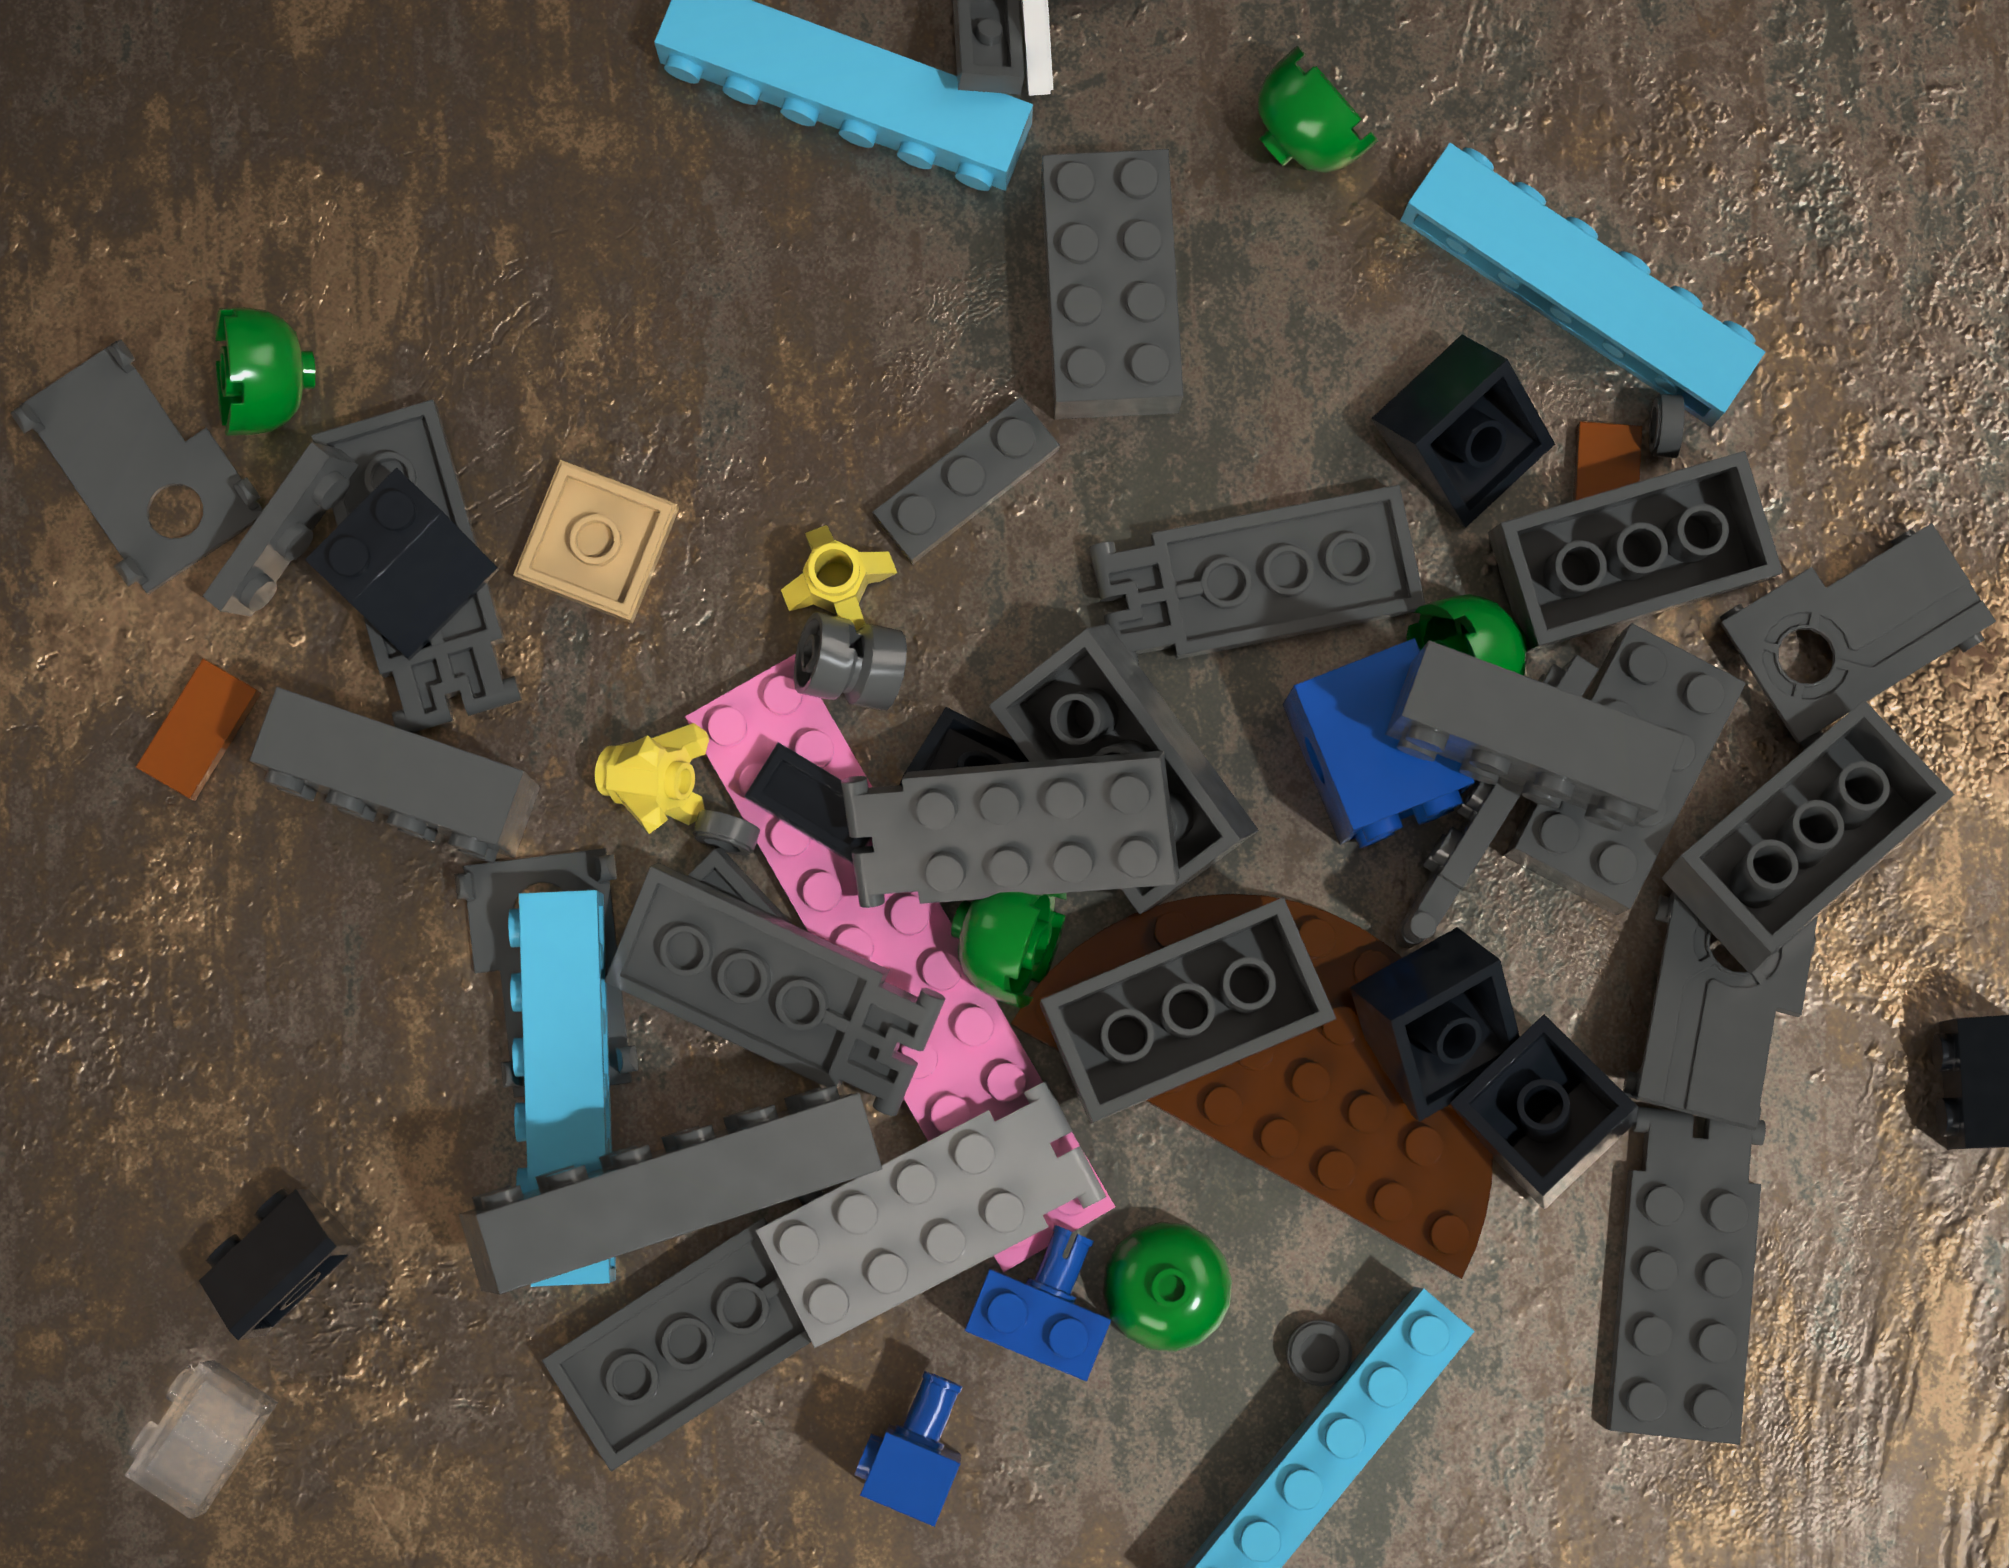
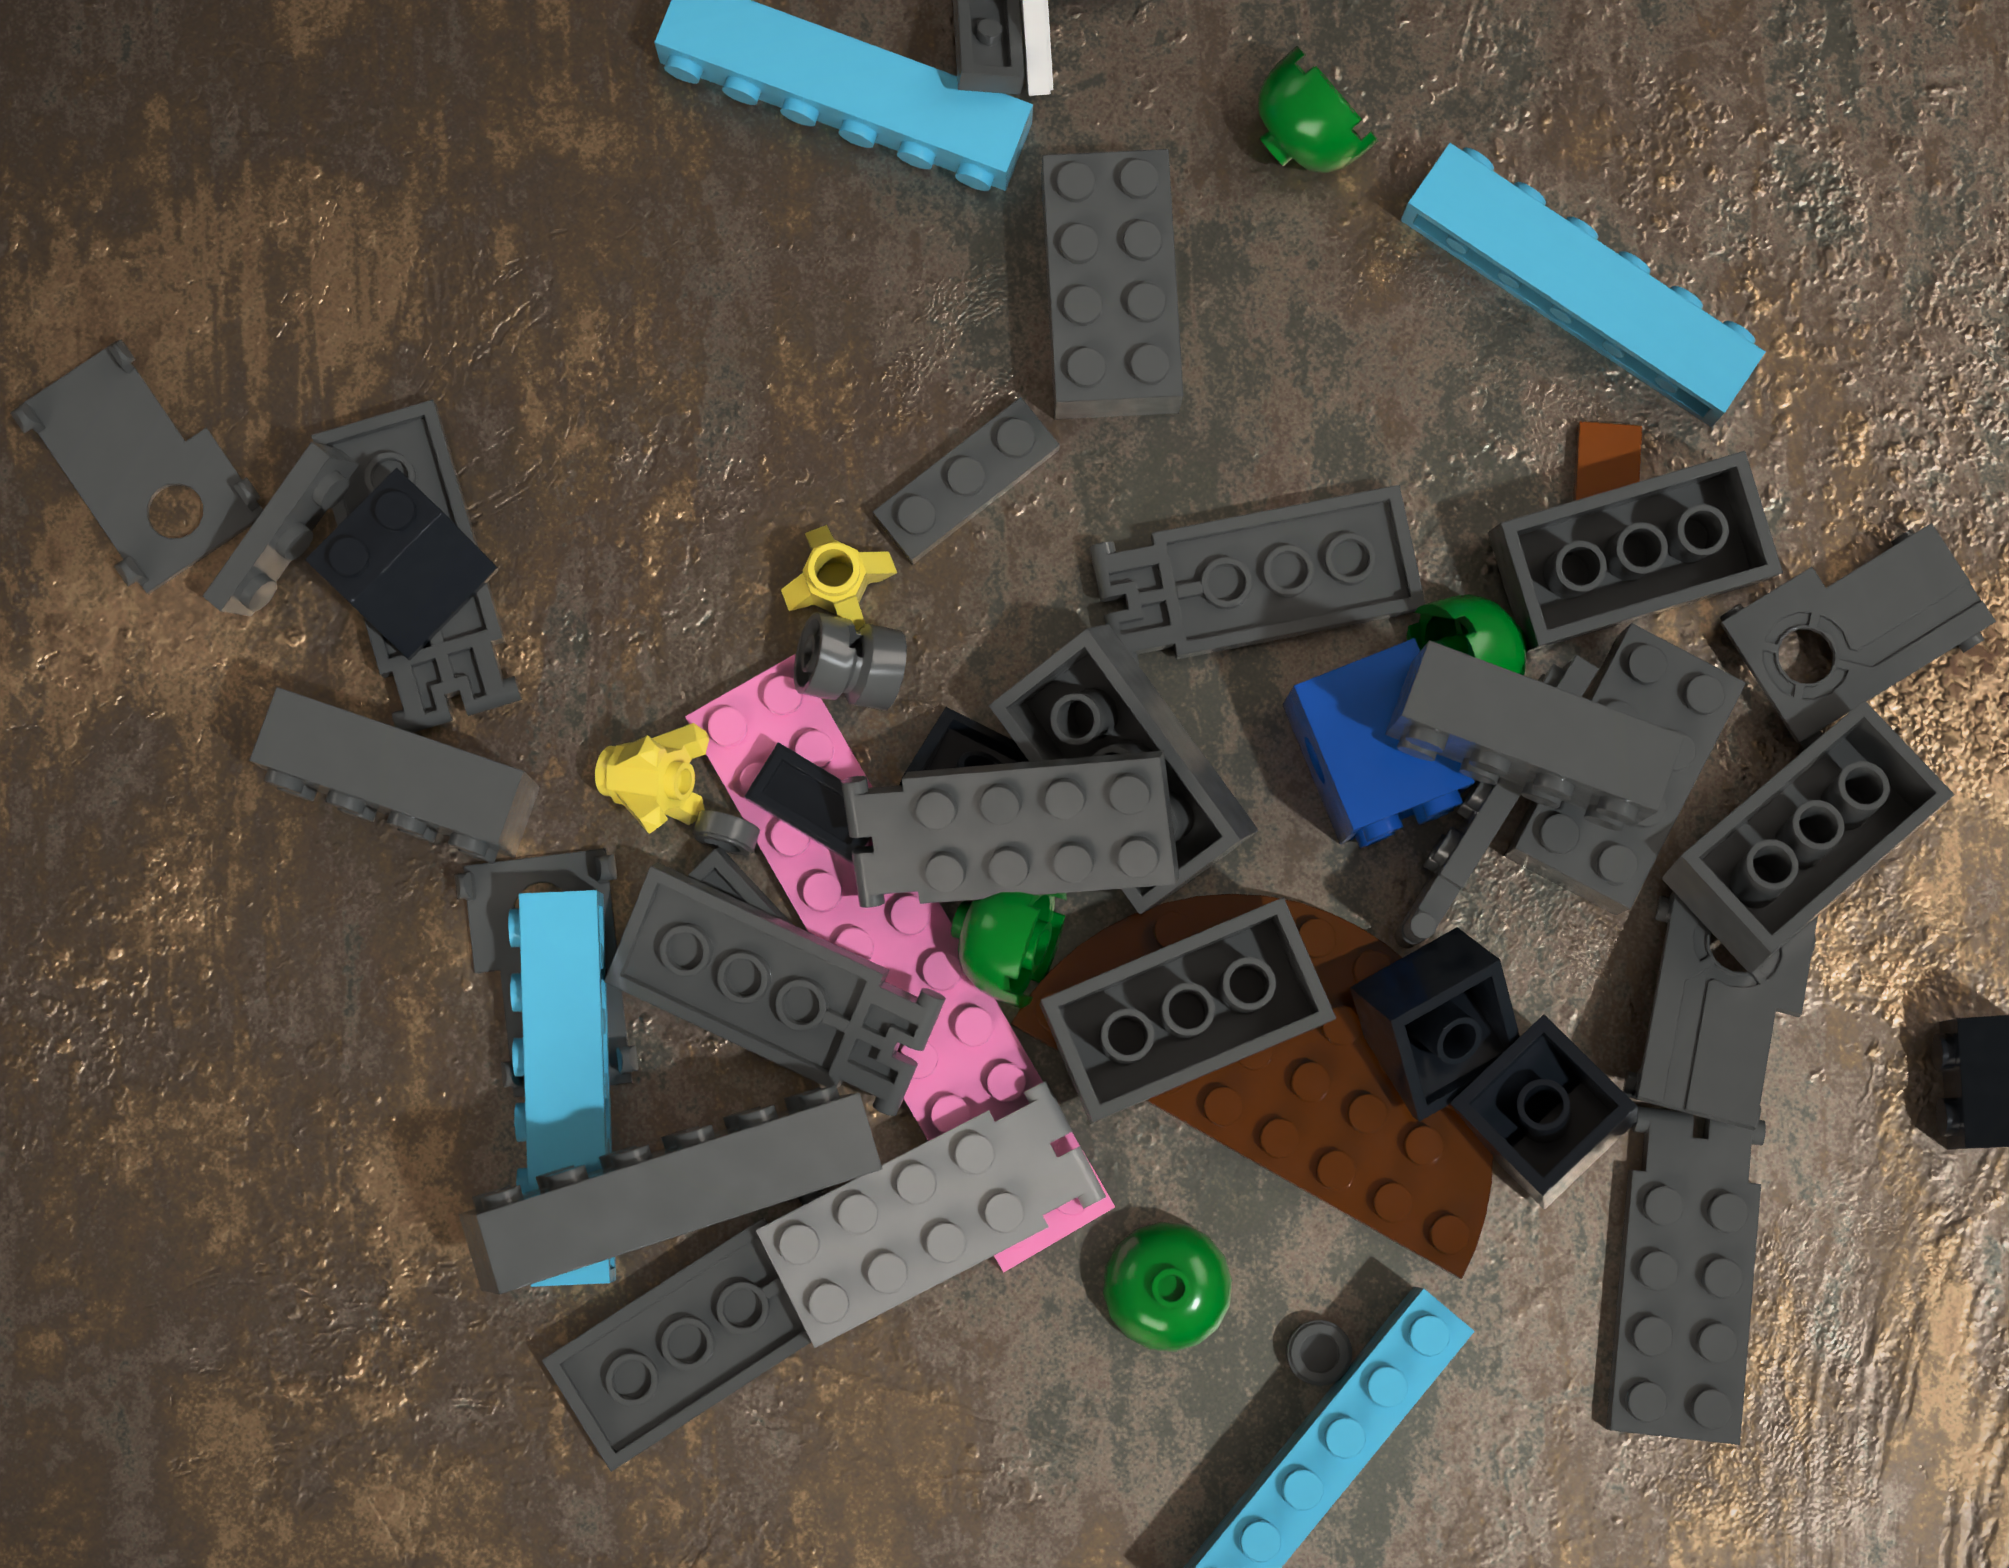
(198, 730): dark orange tile -> none
(199, 1437): clear brick -> none
(259, 371): green cylinder -> none
(276, 1263): black slope -> none
(596, 541): tan tile -> none
(910, 1464): blue brick -> none
(1042, 1315): blue brick -> none
(1464, 428): black slope -> none
(1666, 425): dark grey tile -> none

